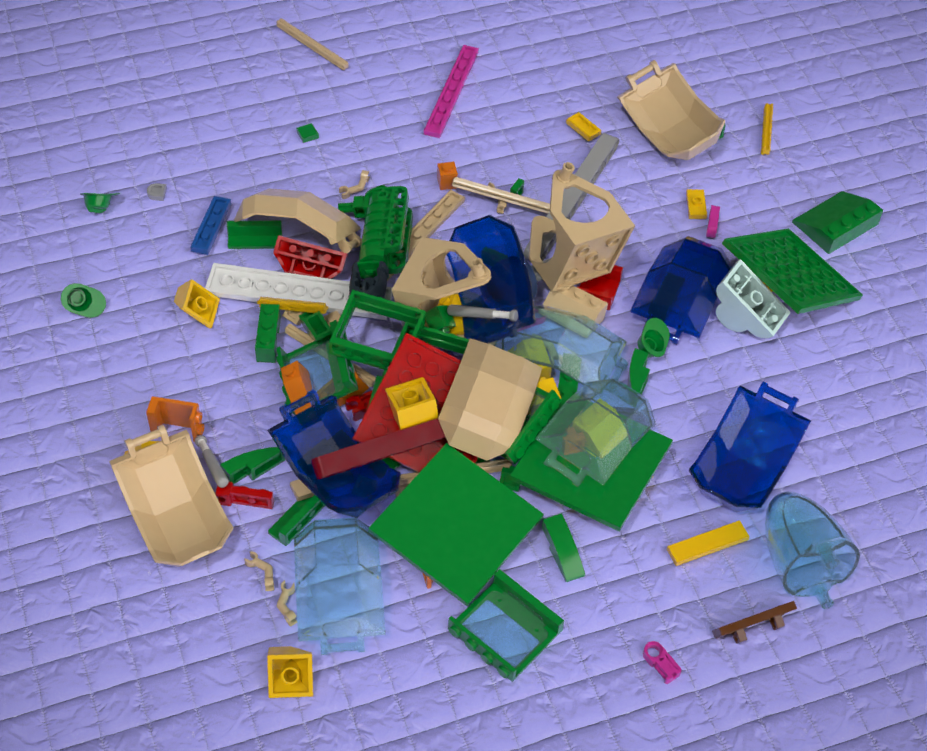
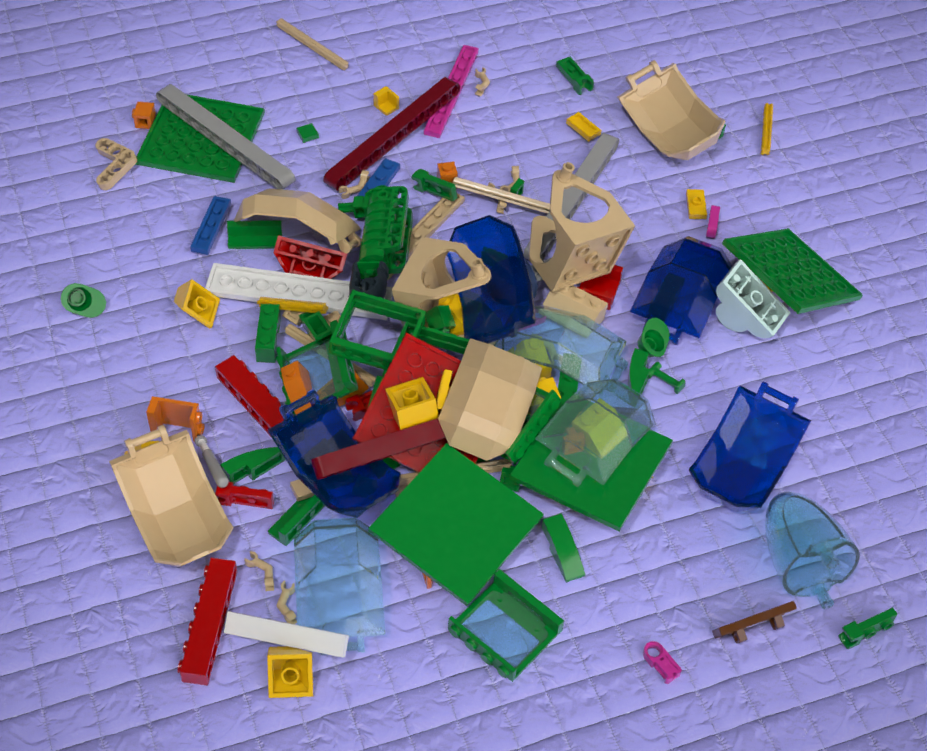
(97, 202): green piece -> none
(124, 159): none -> tan beam
(143, 115): none -> orange brick
(156, 191): light grey tile -> none
(182, 149): none -> green tile
(208, 621): none -> red brick
(225, 137): none -> light grey beam
(249, 392): none -> red brick
(286, 634): none -> white tile
(382, 175): none -> blue plate
(386, 100): none -> yellow panel
(391, 133): none -> dark red beam
(434, 185): none -> green plate
(443, 389): none -> yellow plate
(477, 312): light grey piece -> none
(485, 81): none -> tan arm
(515, 174): none -> tan arm
(575, 75): none -> green plate
(654, 370): none -> green piece
(707, 543): yellow tile -> none
(839, 220): green slope -> none
(855, 632): none -> green plate

